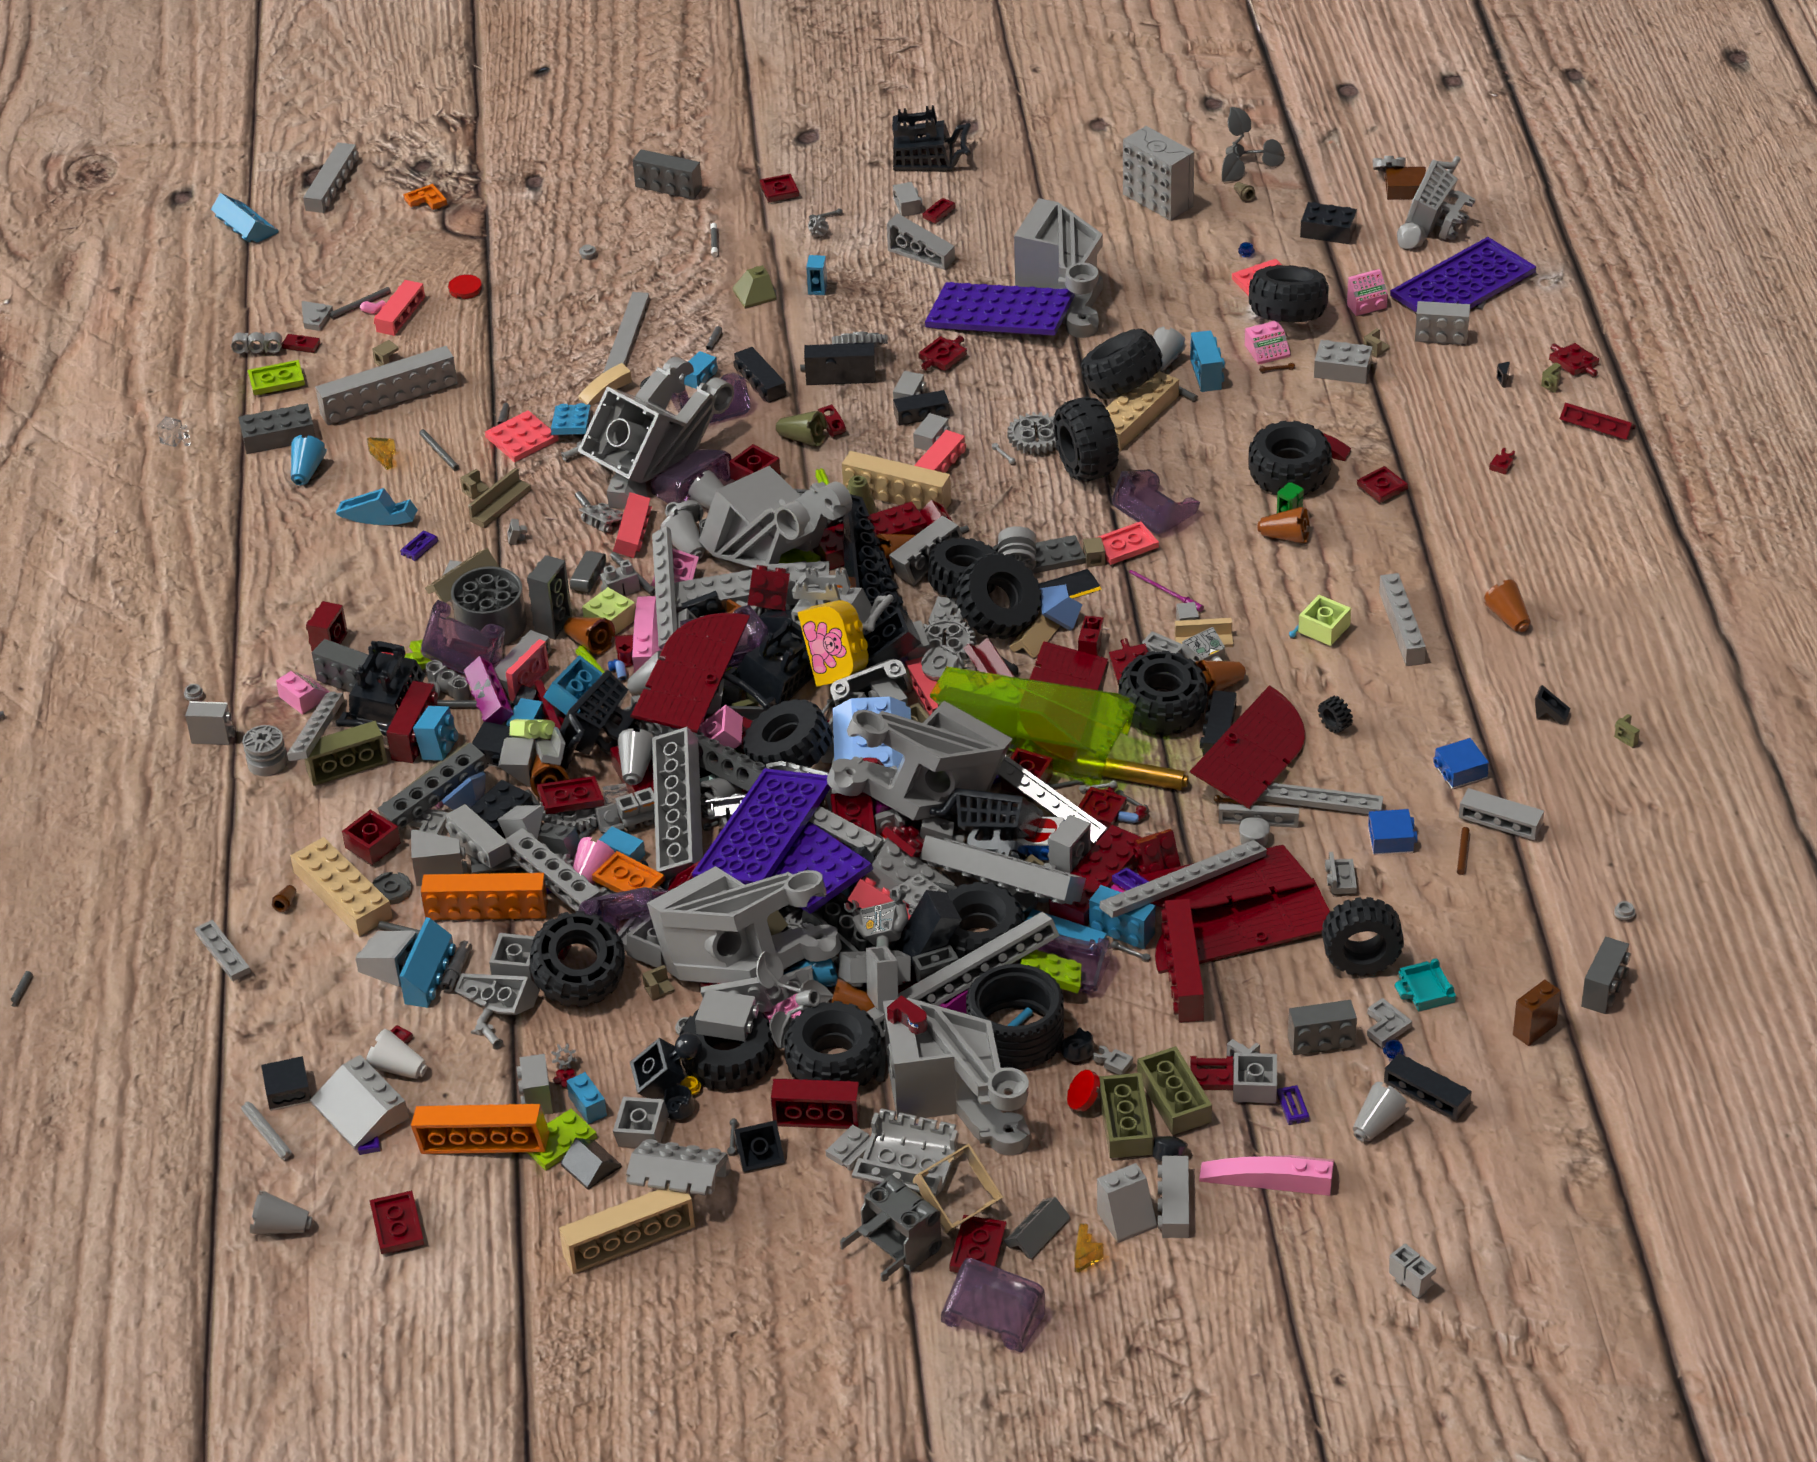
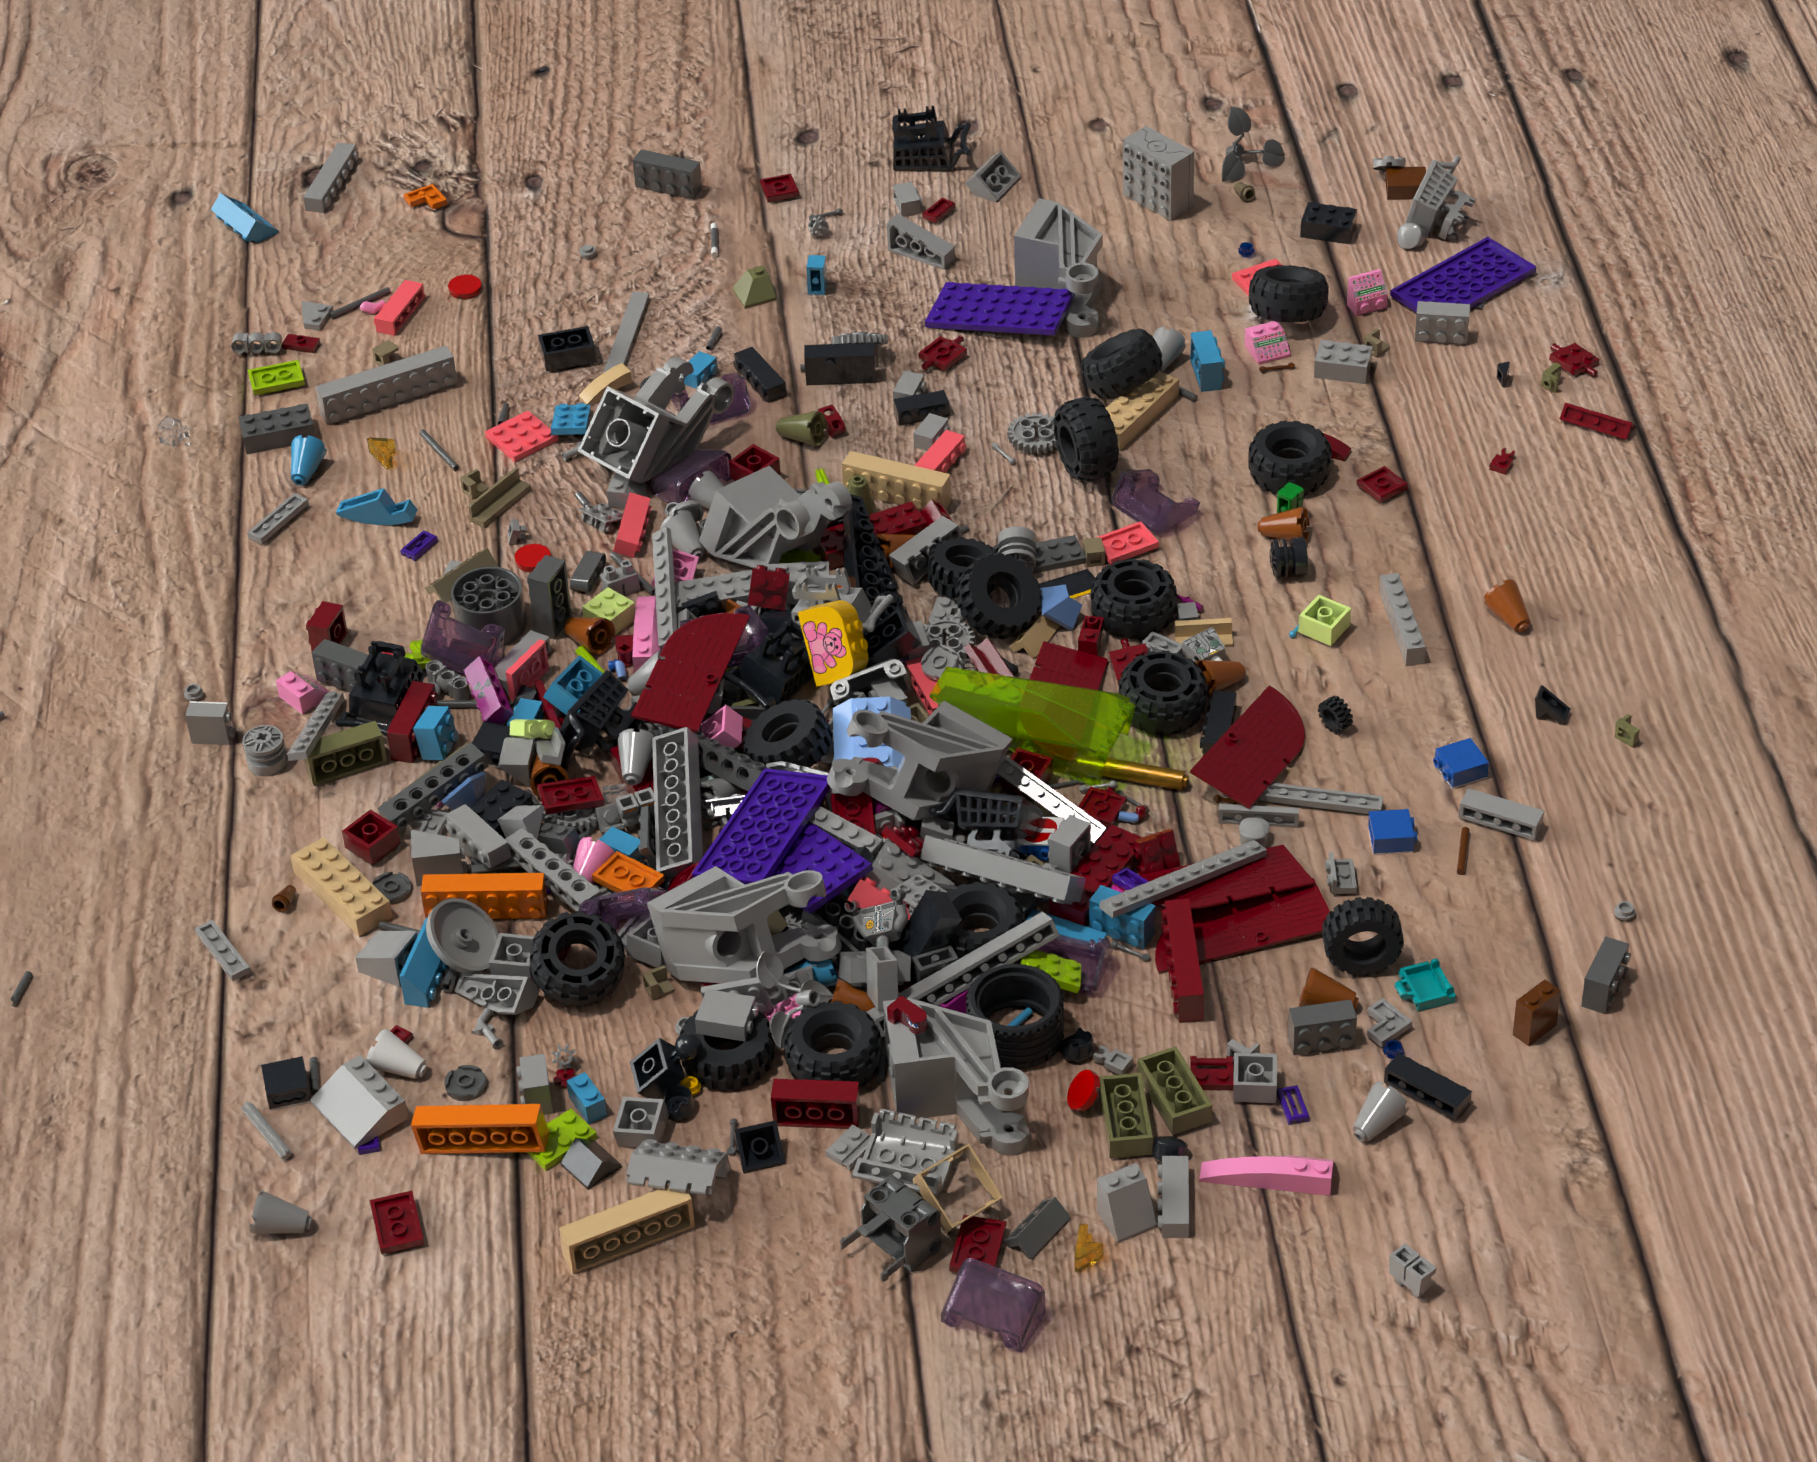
(277, 518): none -> light grey plate
(314, 1075): none -> dark grey wheel
(462, 935): none -> light grey dish
(465, 1083): none -> dark grey tile
(529, 555): none -> red tile
(567, 348): none -> black brick
(647, 836): none -> dark grey plate
(993, 178): none -> light grey slope
(1134, 598): none -> black tyre
(1288, 557): none -> black wheel
(1324, 989): none -> dark orange cone

